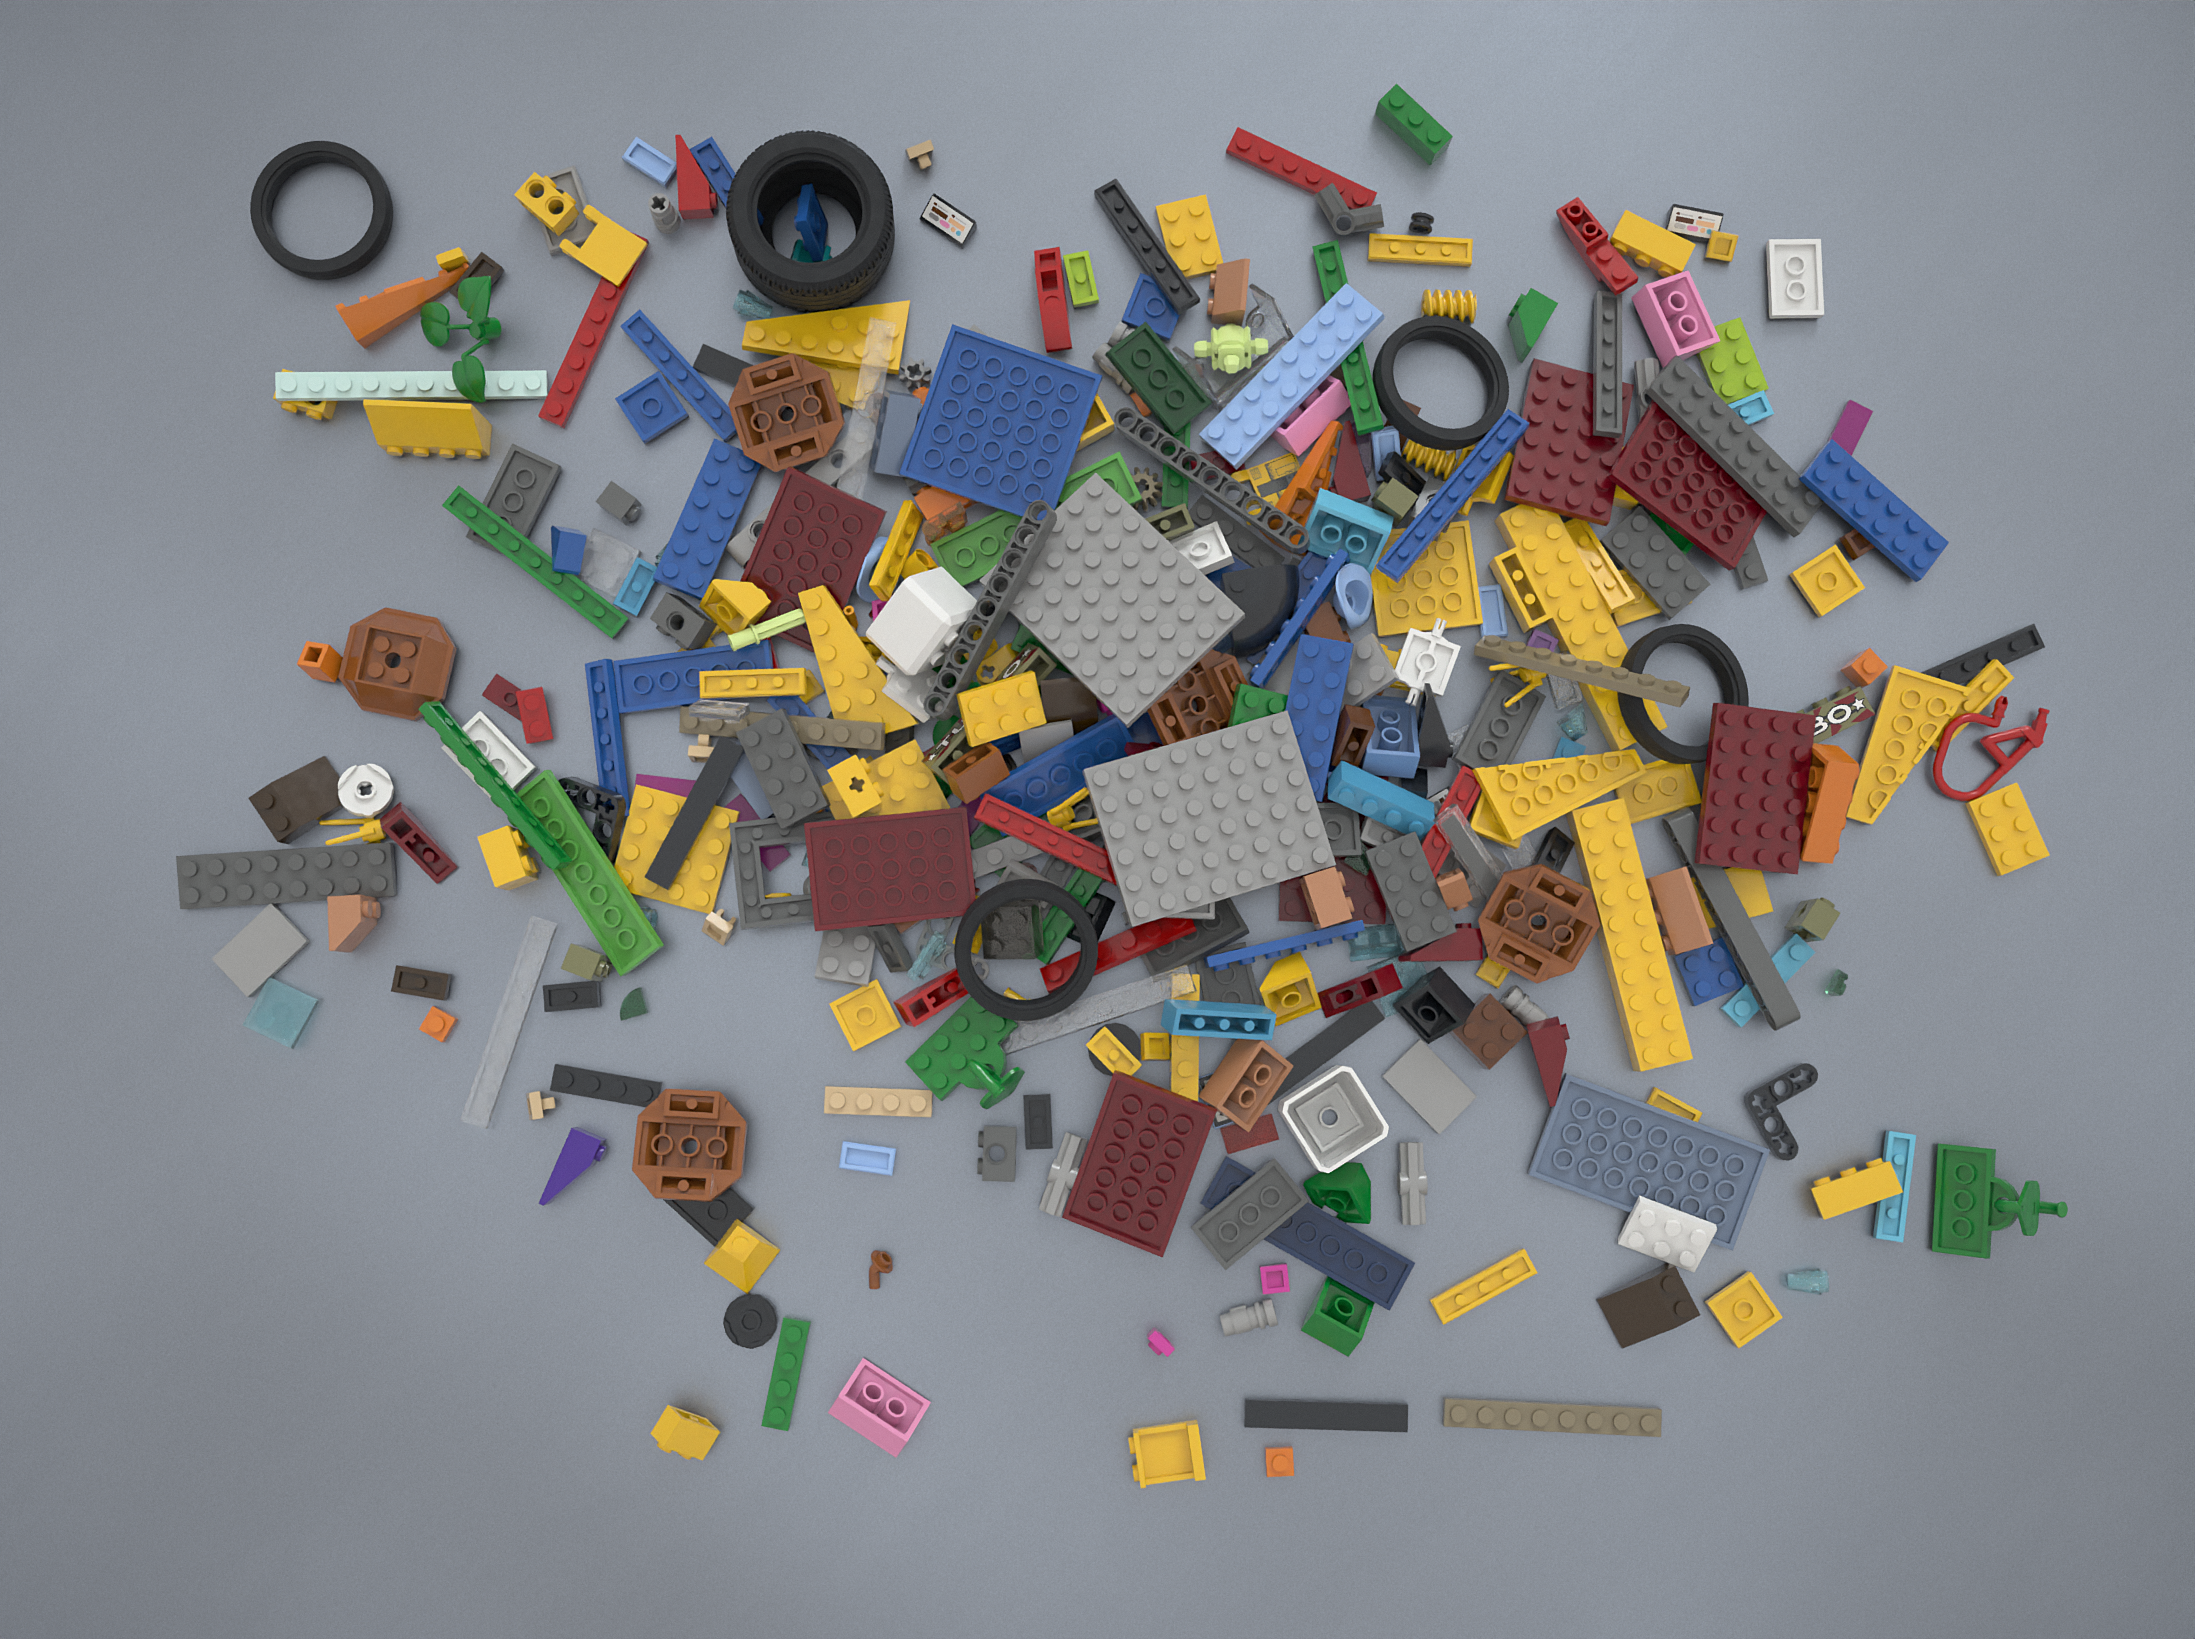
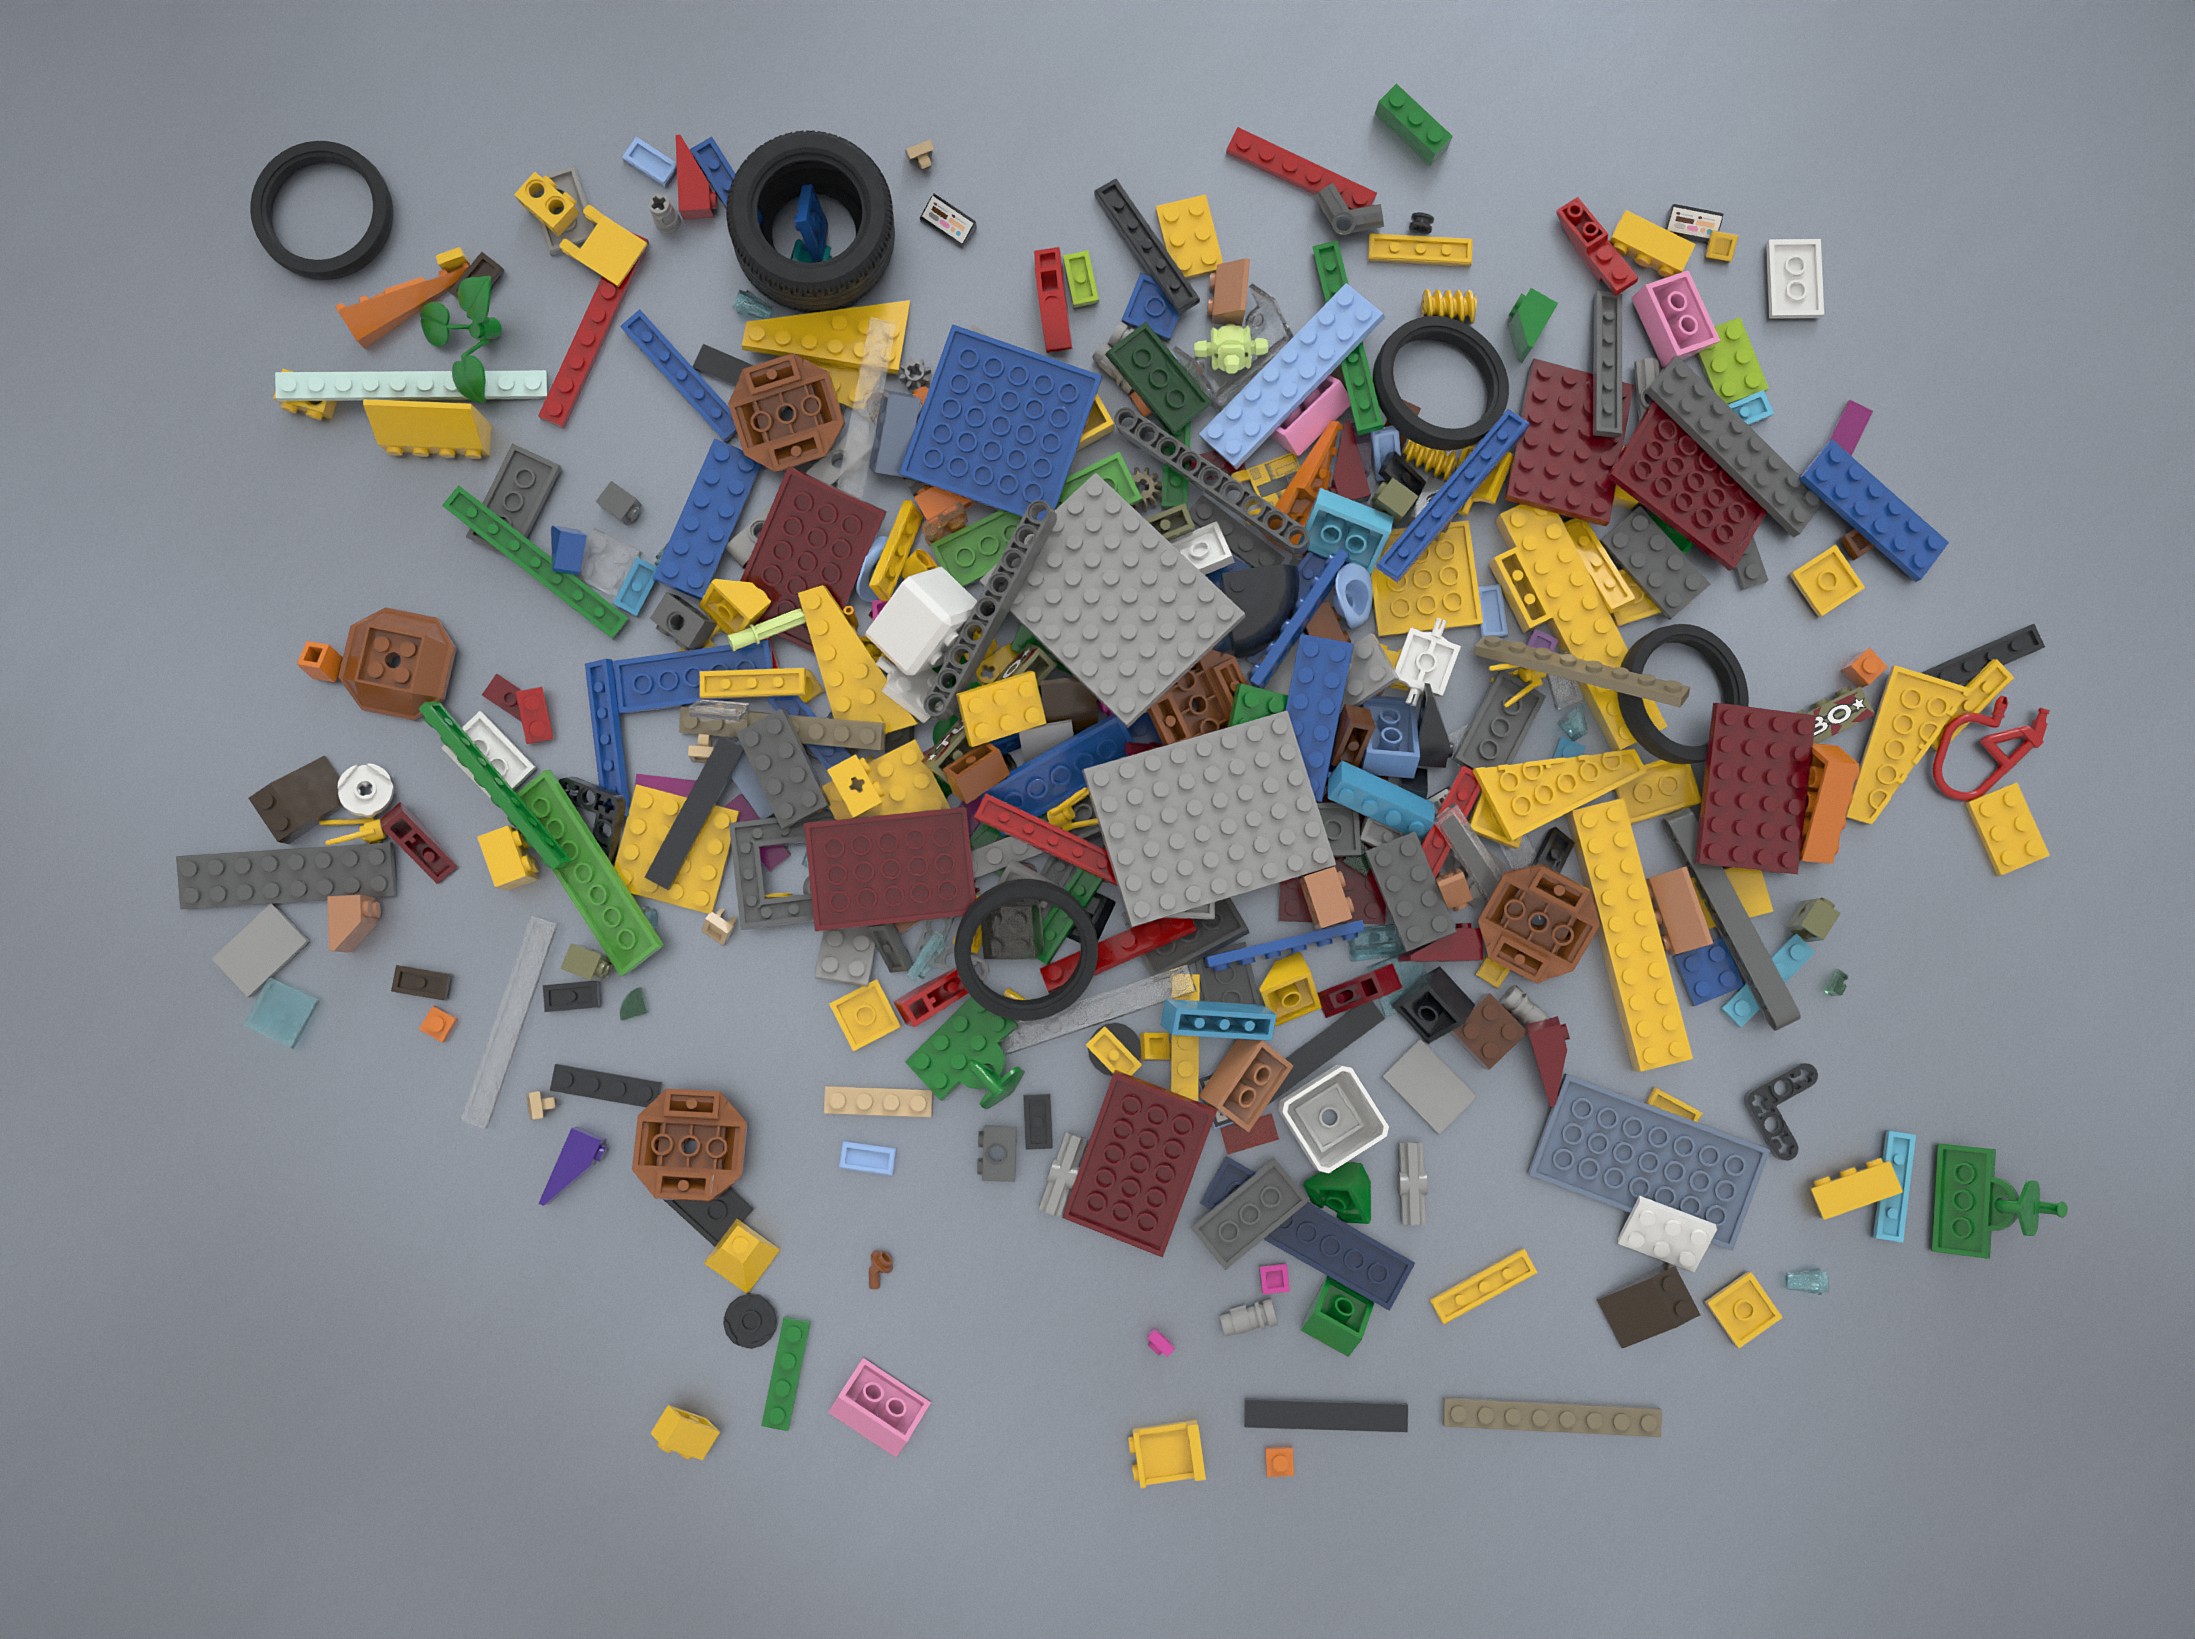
(651, 407): blue plate -> none

